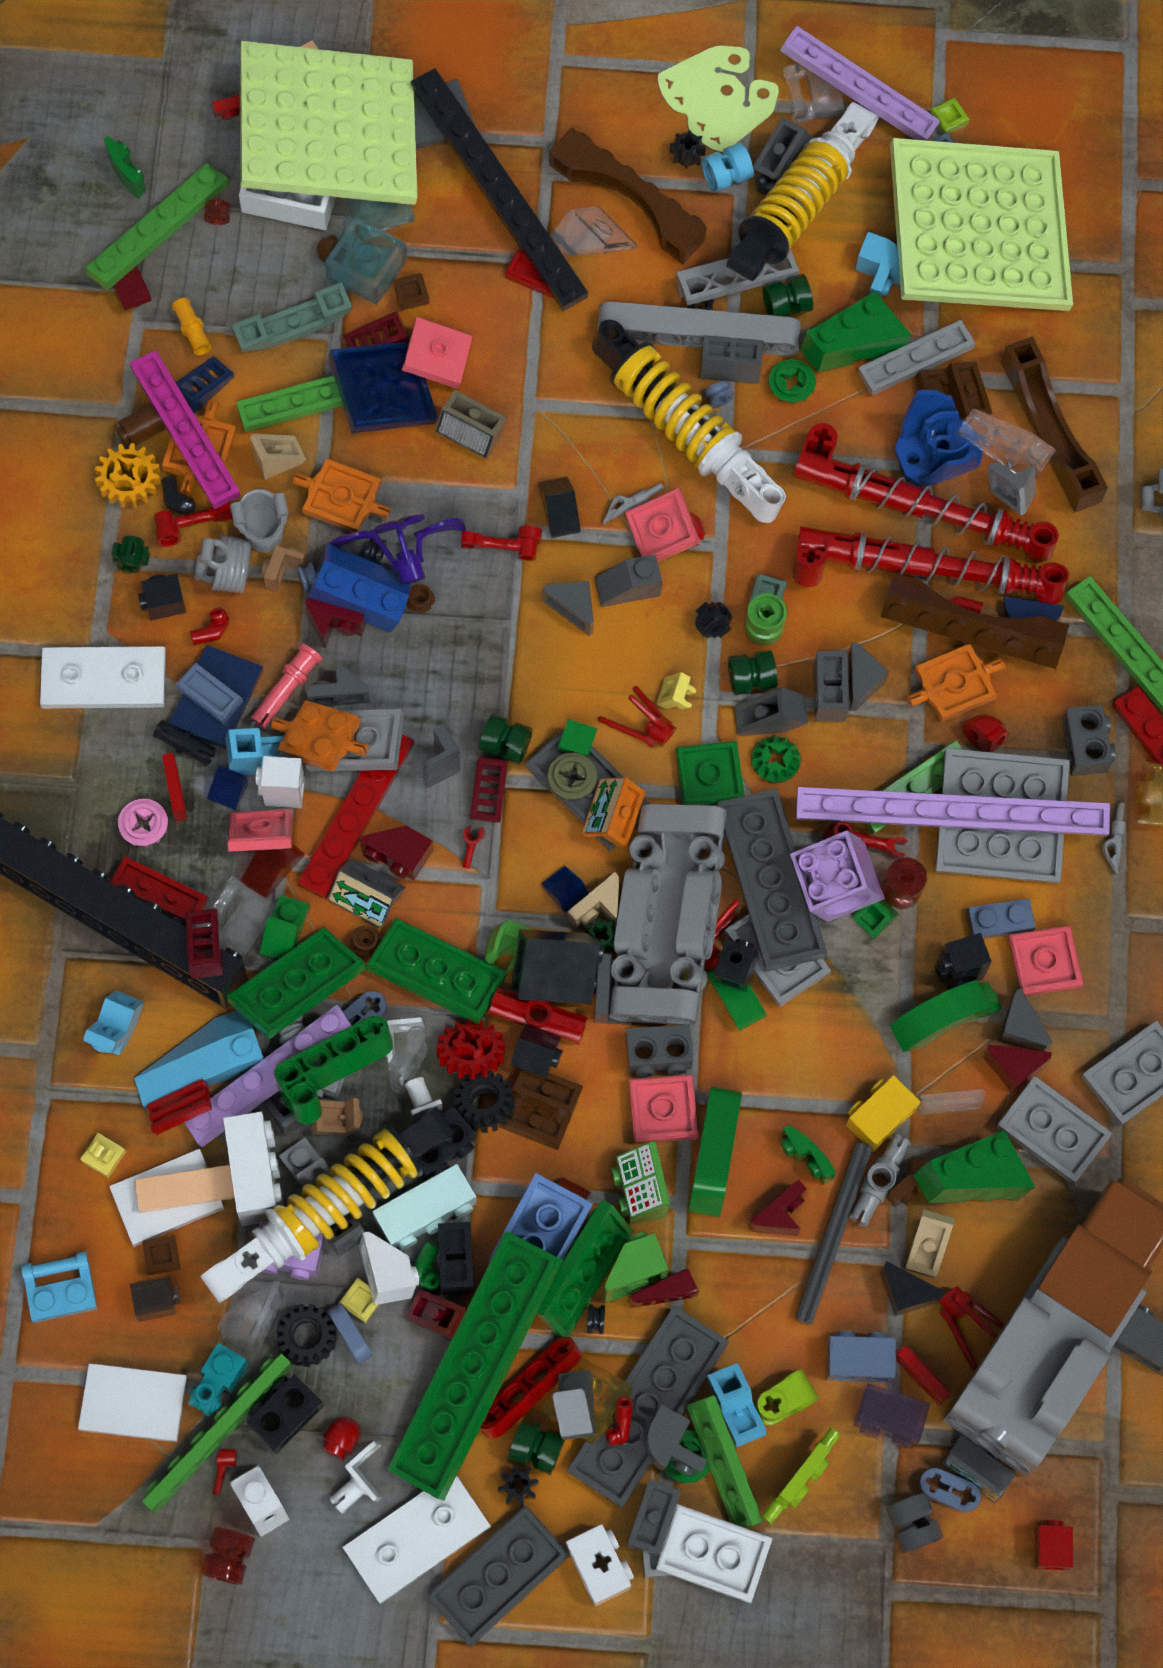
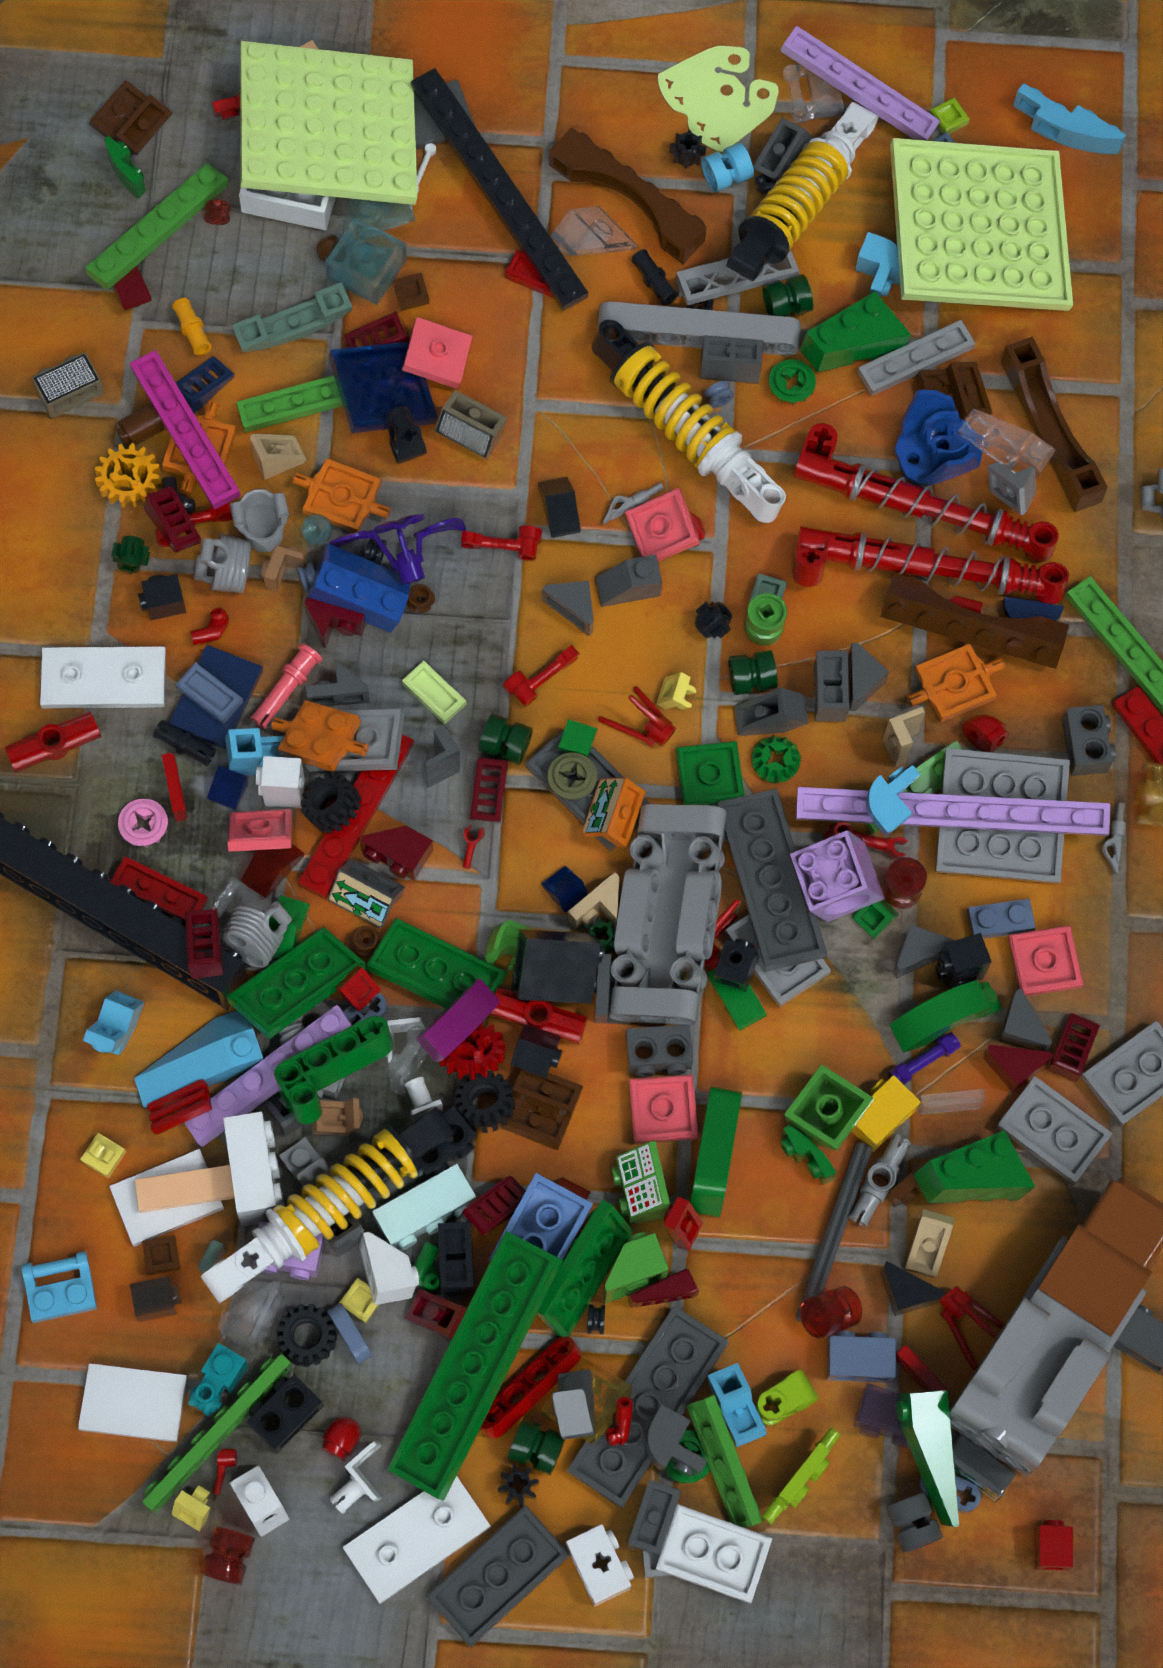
(67, 385): none -> brick
(71, 735): none -> red piece
(130, 117): none -> reddish brown slope
(165, 502): none -> dark red slope
(192, 1508): none -> light yellow tile
(212, 1256): none -> sand green tile
(250, 933): none -> light grey piece
(309, 529): none -> clear light blue plate
(339, 811): none -> black tyre
(358, 988): none -> red plate
(404, 435): none -> black piece
(430, 150): none -> white hinge
(434, 692): none -> yellowish green tile
(458, 1020): none -> magenta slope
(497, 1203): none -> dark red slope
(525, 688): none -> red brick
(654, 277): none -> black pin
(682, 1223): none -> red plate
(774, 1217): dark red slope -> none
(828, 1108): none -> bright green slope
(831, 1312): none -> clear red wheel
(883, 802): none -> medium azure brick
(898, 735): none -> tan panel
(919, 950): none -> dark grey slope
(928, 1434): none -> slope
(945, 1046): none -> dark purple bar
(1064, 1068): none -> dark red slope
(1076, 129): none -> medium azure slope

